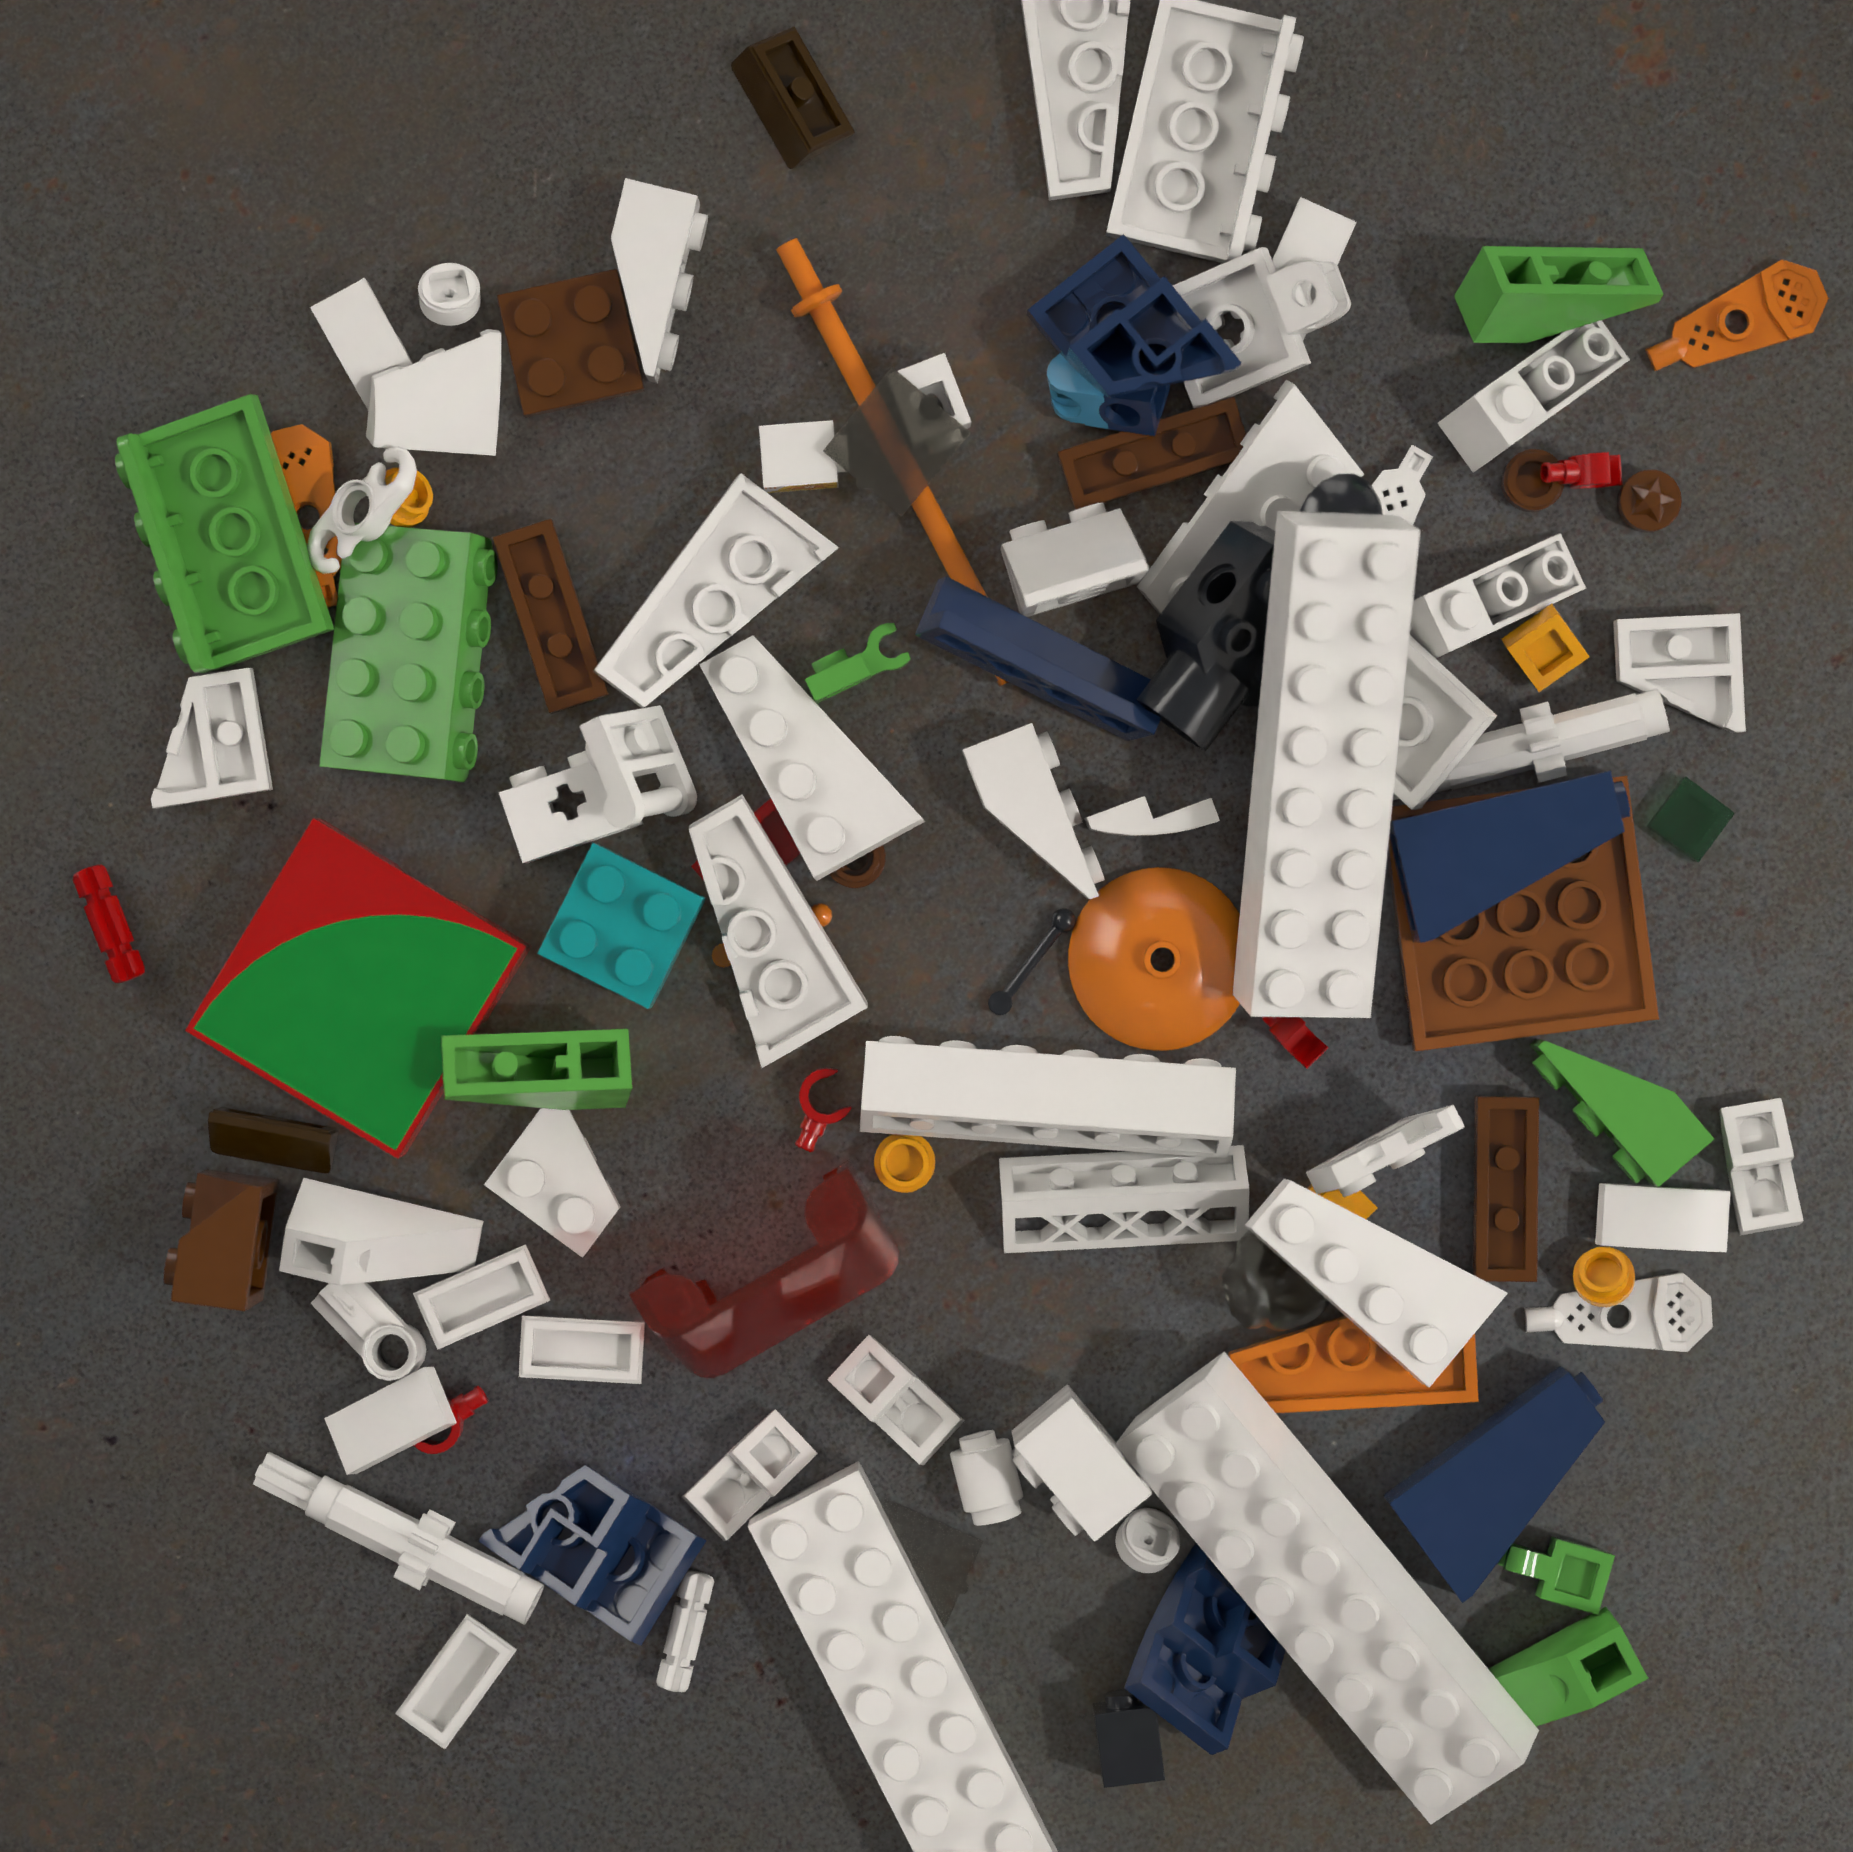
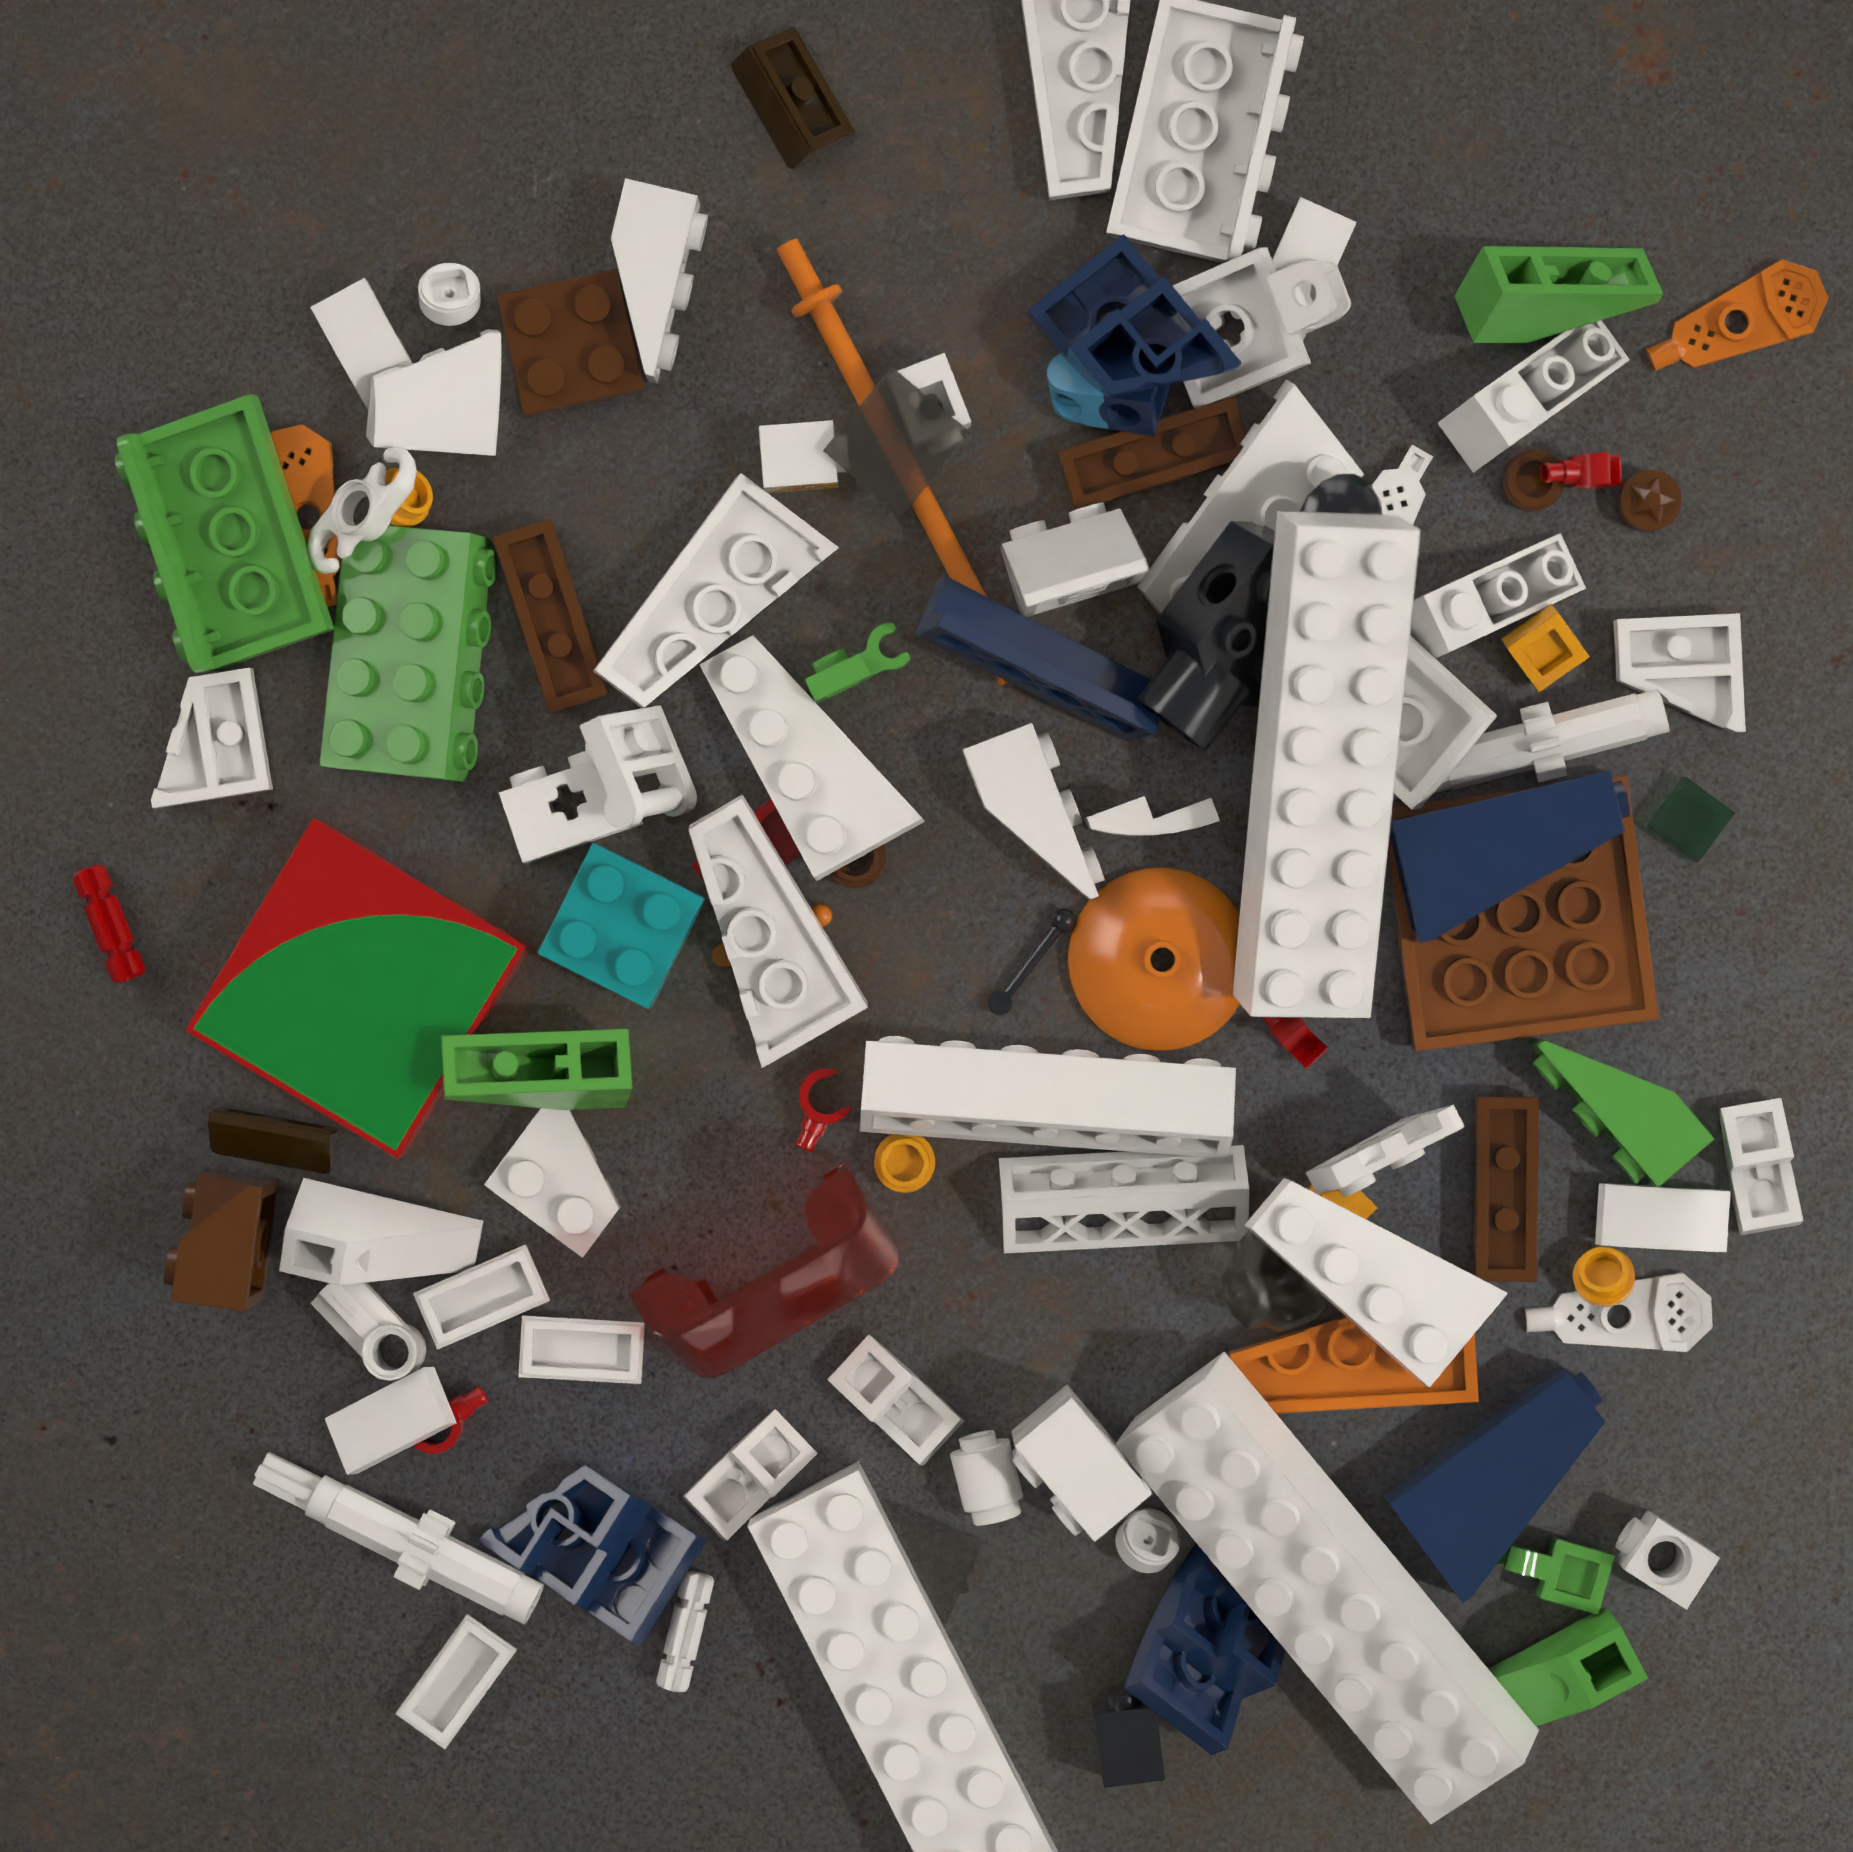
(1683, 1577): none -> white brick

